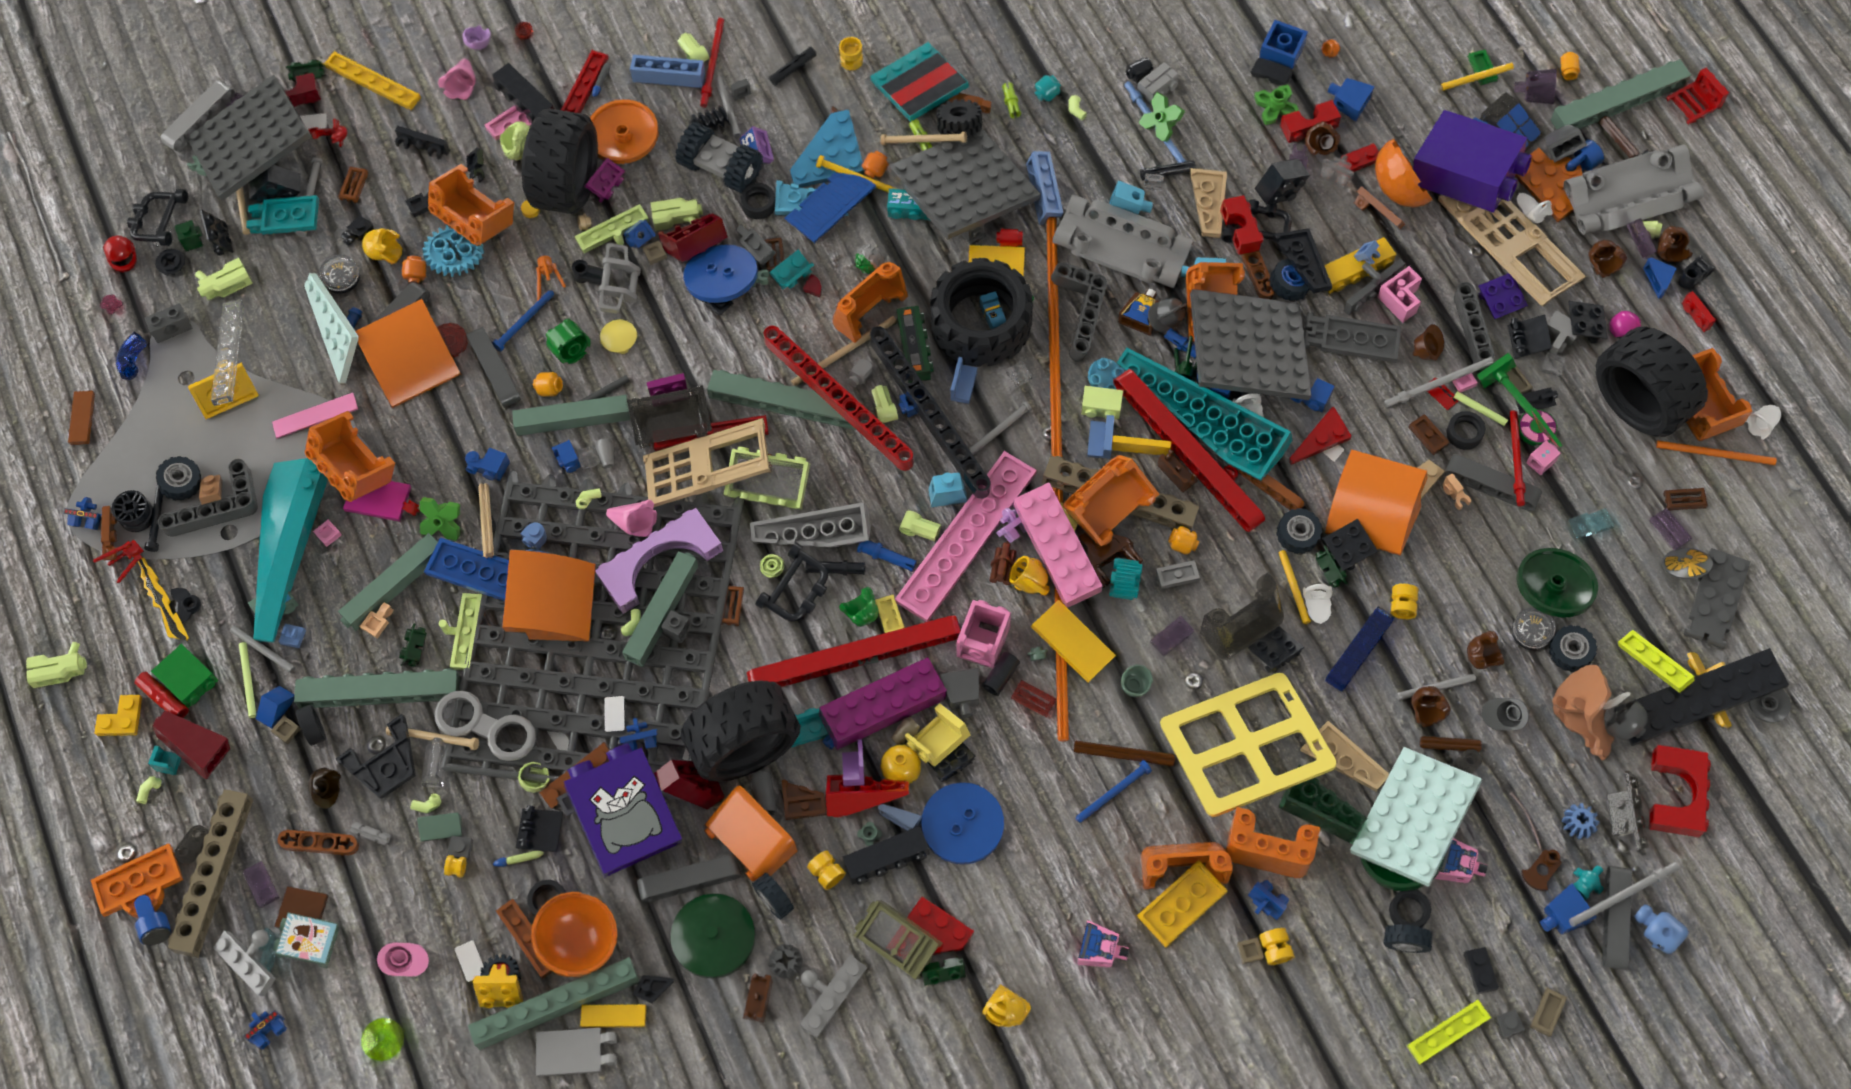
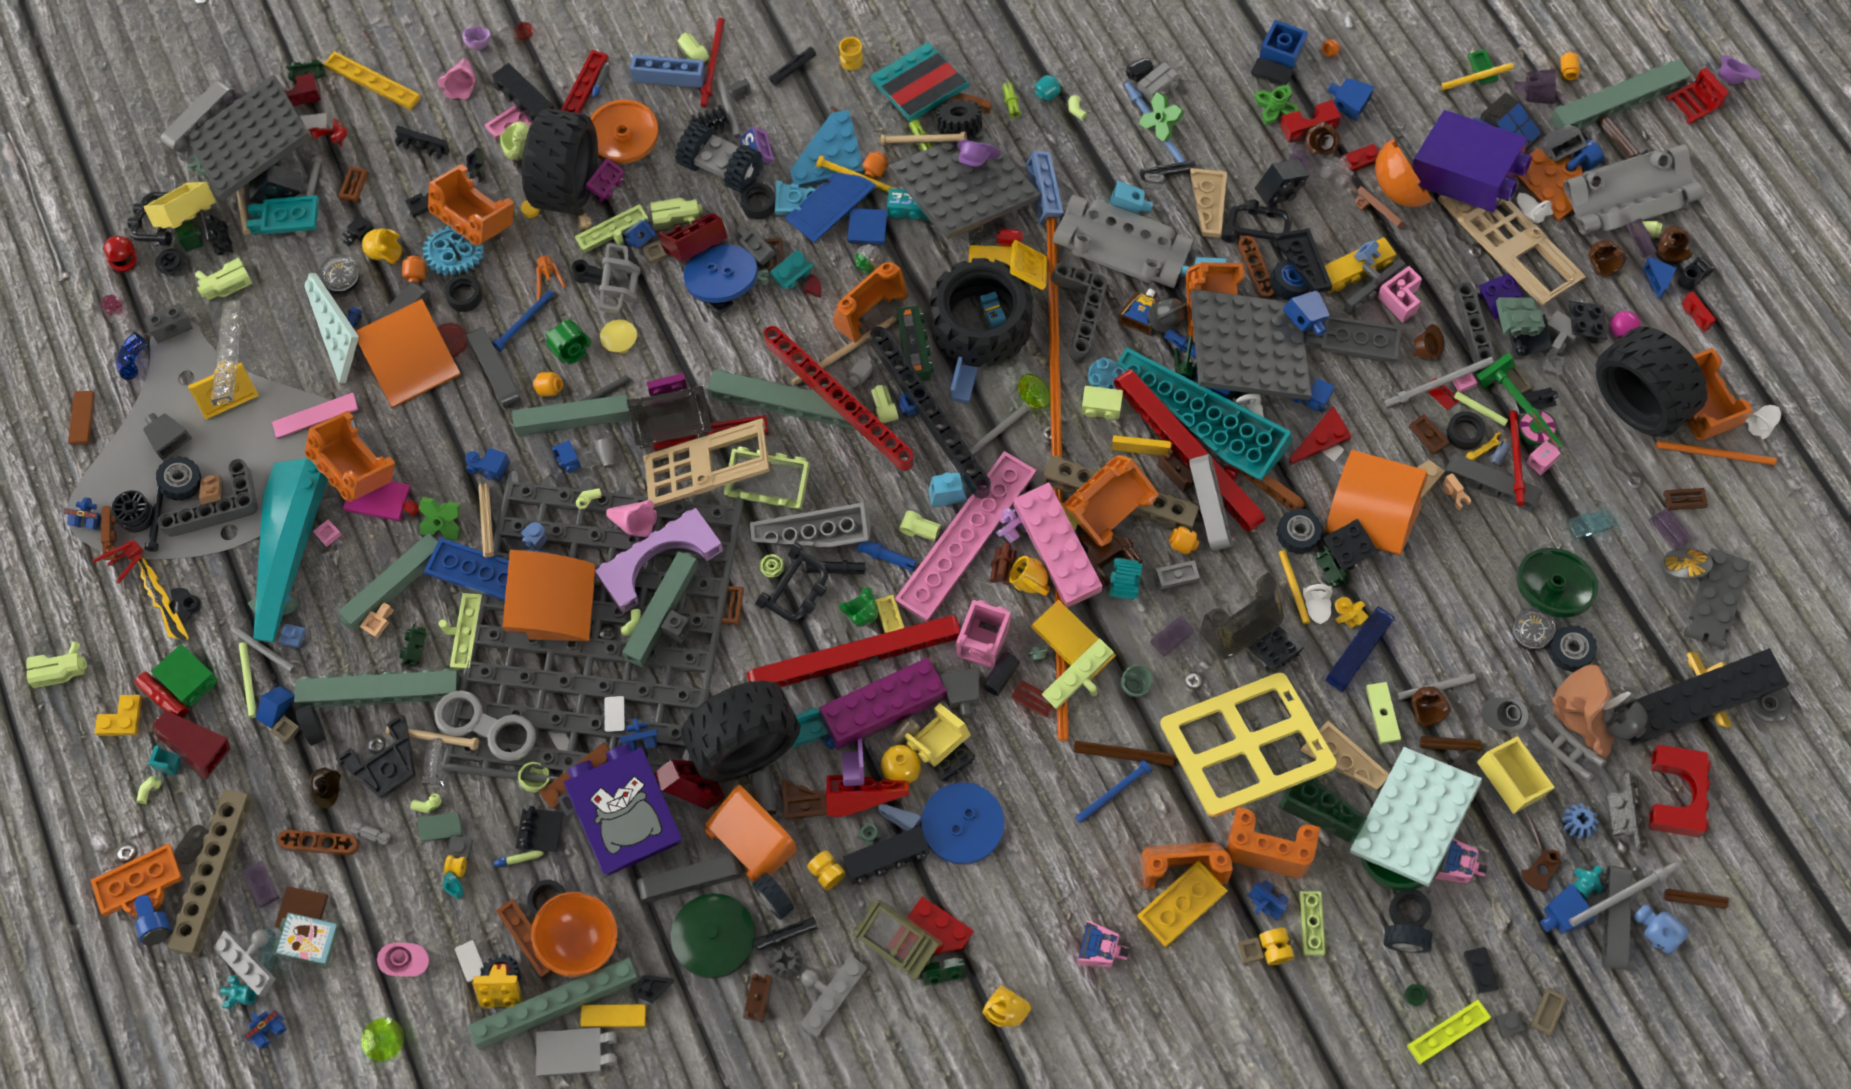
(165, 434): none -> dark grey torso
(180, 205): none -> light yellow piece
(237, 993): none -> teal piece
(453, 886): none -> teal tile
(460, 281): none -> black tyre
(786, 933): none -> black pin
(867, 226): none -> blue tile
(975, 153): none -> medium lavender piece
(1028, 265): none -> yellow tile
(1034, 391): none -> clear neon green dish
(1078, 675): none -> yellowish green plate
(1101, 438): medium blue panel -> none
(1211, 502): none -> light grey beam
(1238, 211): red arch -> none
(1308, 312): none -> blue torso
(1312, 935): none -> yellowish green tile
(1351, 613): none -> yellow hips
(1381, 702): none -> yellowish green tile
(1404, 601): yellow wheel -> none
(1415, 995): none -> dark green tile
(1484, 651): reddish brown hair -> none
(1485, 448): none -> yellow piece
(1500, 453): none -> sand blue pin
(1515, 774): none -> light yellow piece
(1519, 316): none -> sand green plate
(1570, 760): none -> light grey piece
(1656, 661): neon yellow plate -> none
(1696, 898): none -> reddish brown axle
(1735, 71): none -> medium lavender piece

